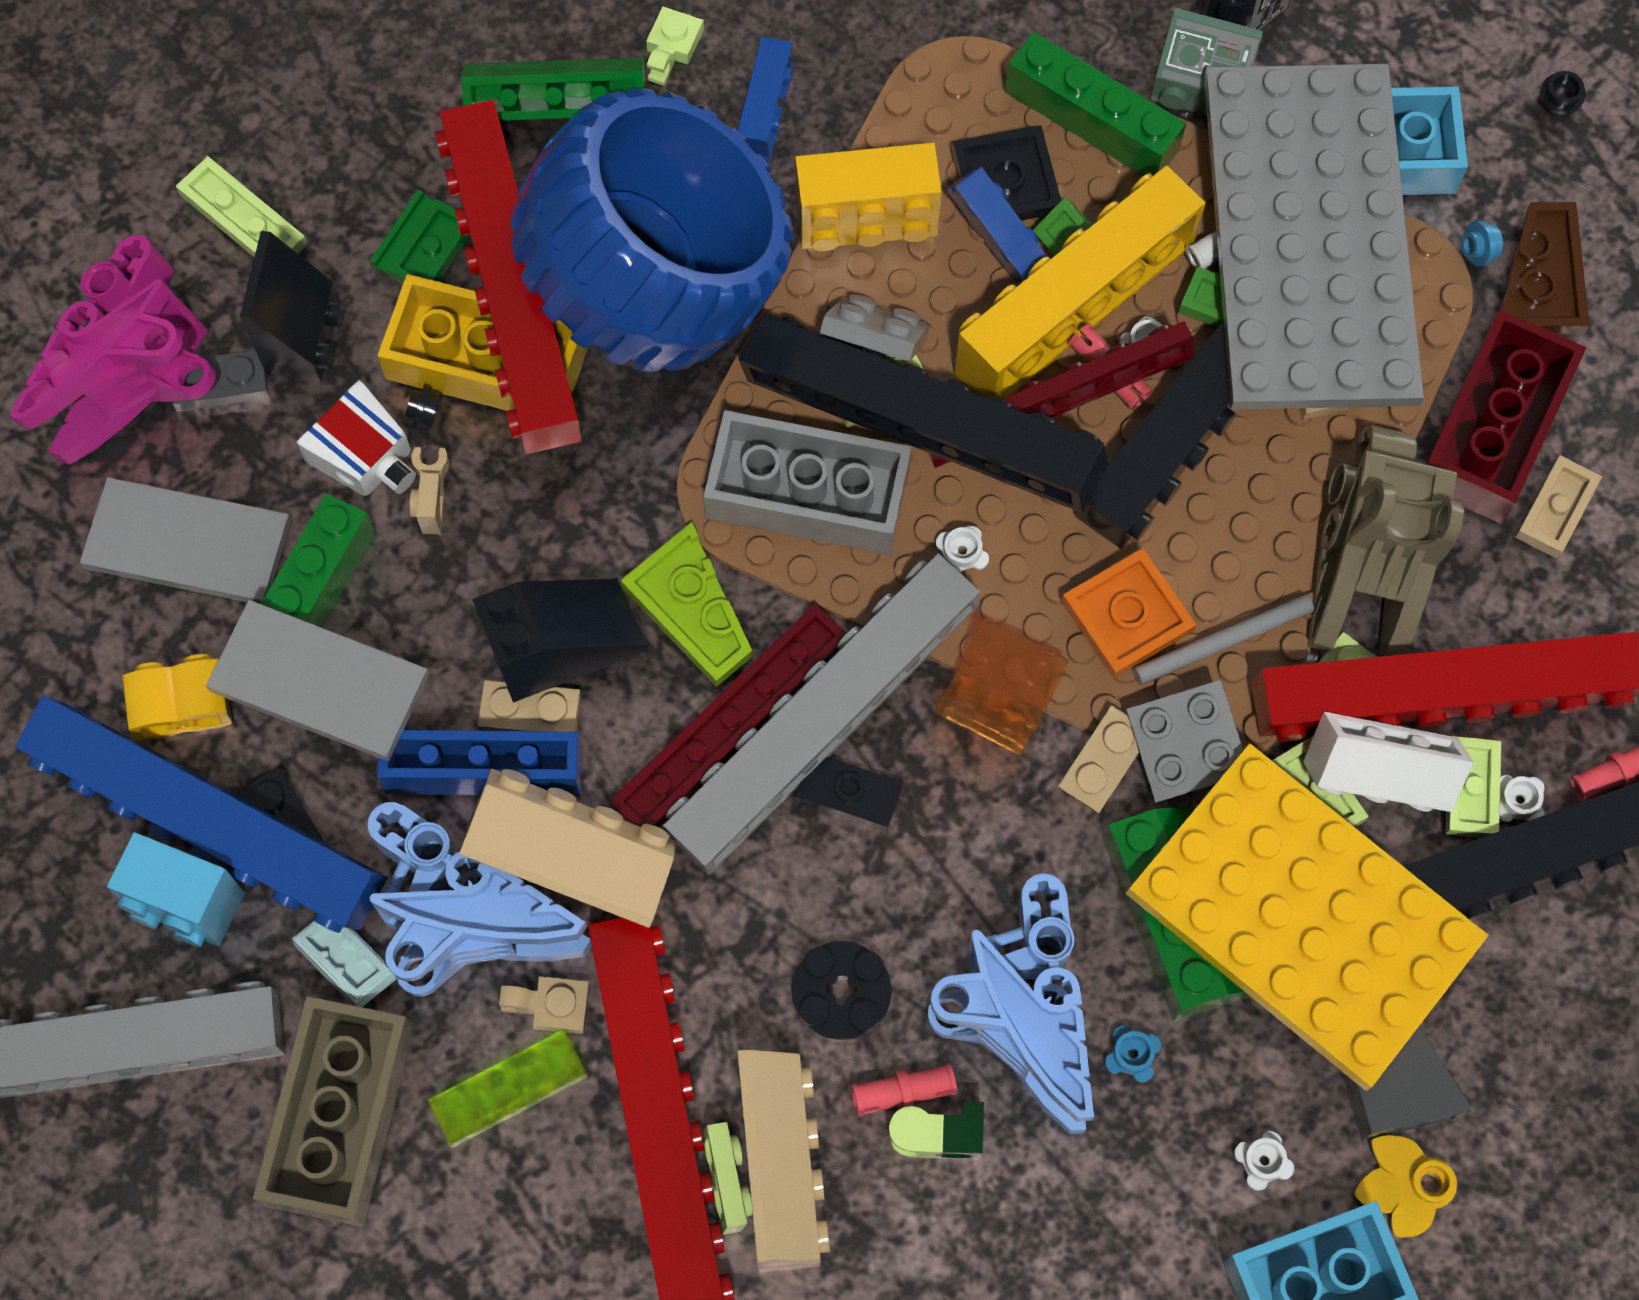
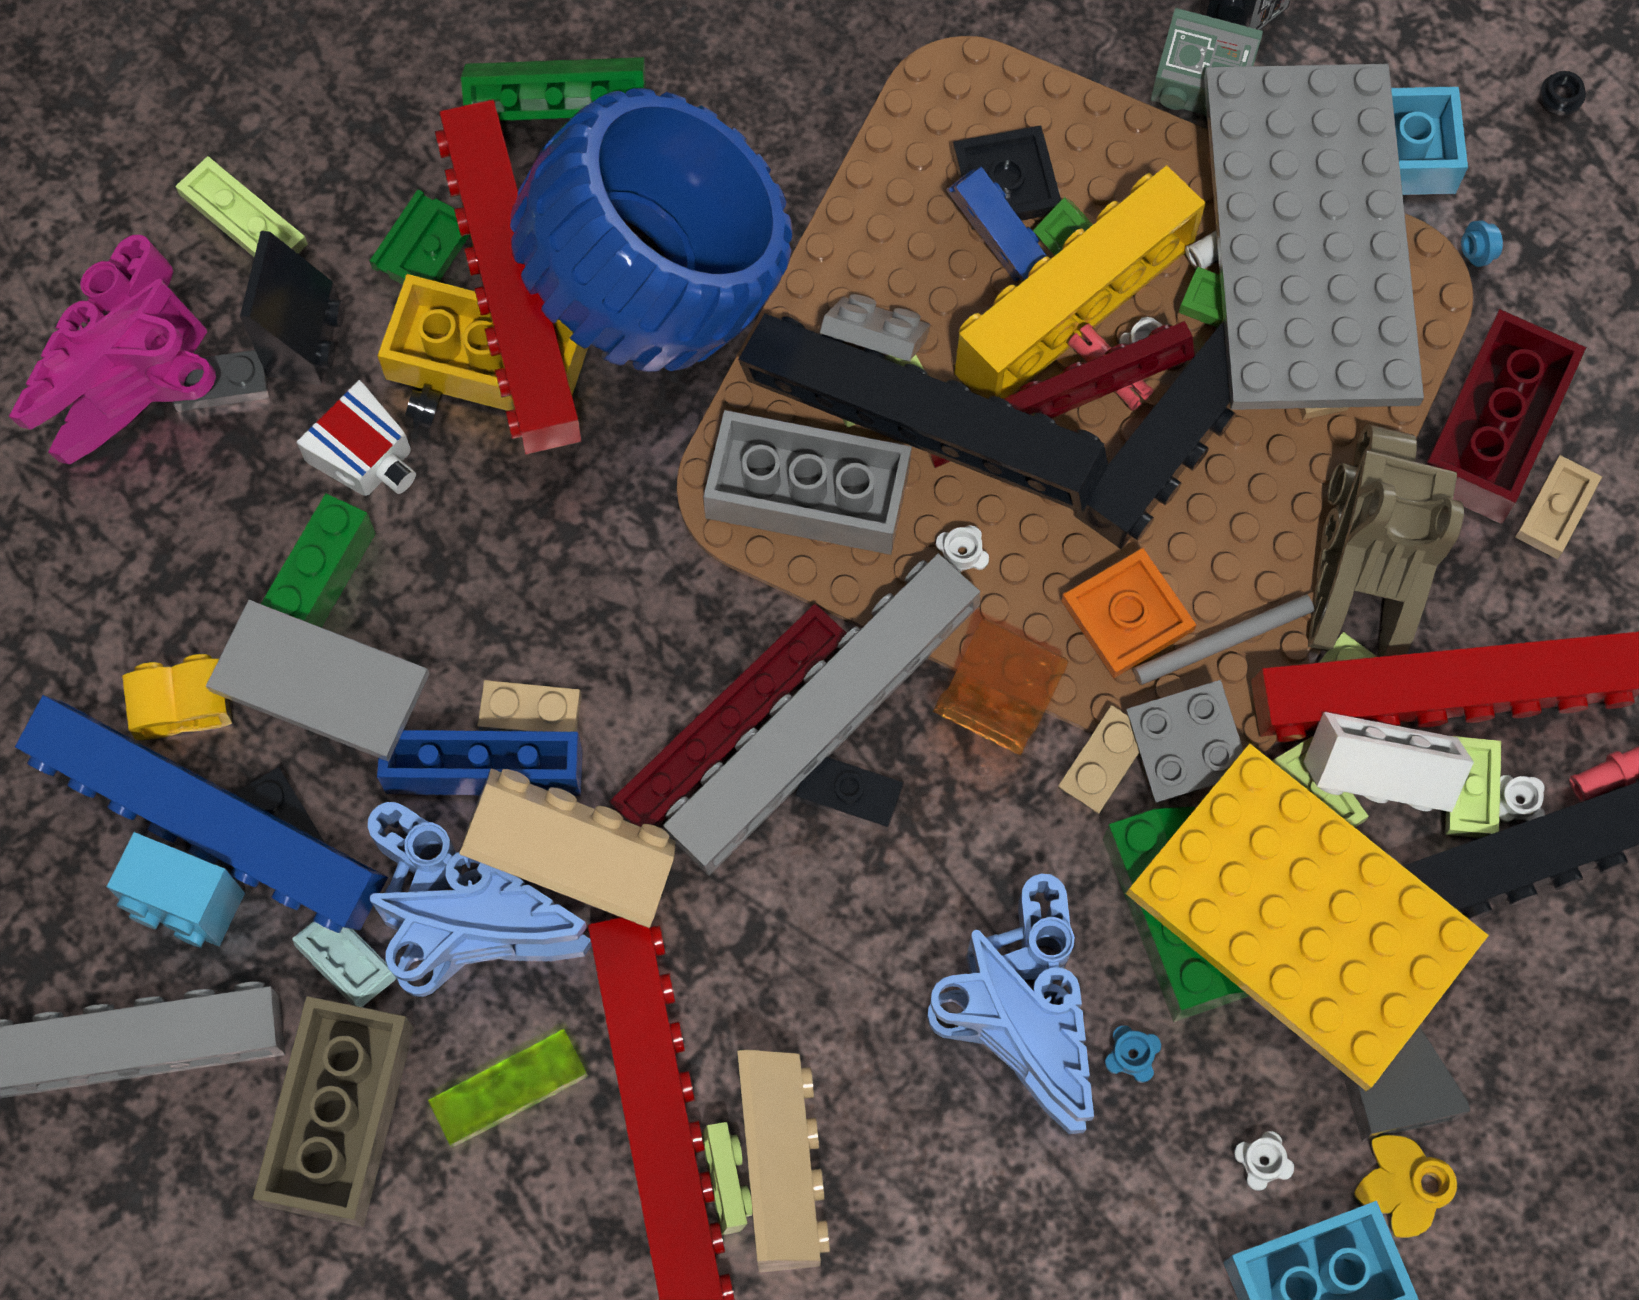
(185, 541): light grey tile -> none
(428, 500): tan plate -> none
(555, 1004): tan plate -> none
(557, 631): black slope -> none
(671, 40): yellowish green plate -> none
(688, 604): lime wing -> none
(768, 83): blue piece -> none
(860, 1012): black plate -> none
(868, 196): yellow brick -> none
(903, 1089): coral pin -> none
(927, 1135): leg -> none
(1093, 106): green brick -> none
(1548, 270): reddish brown wing -> none

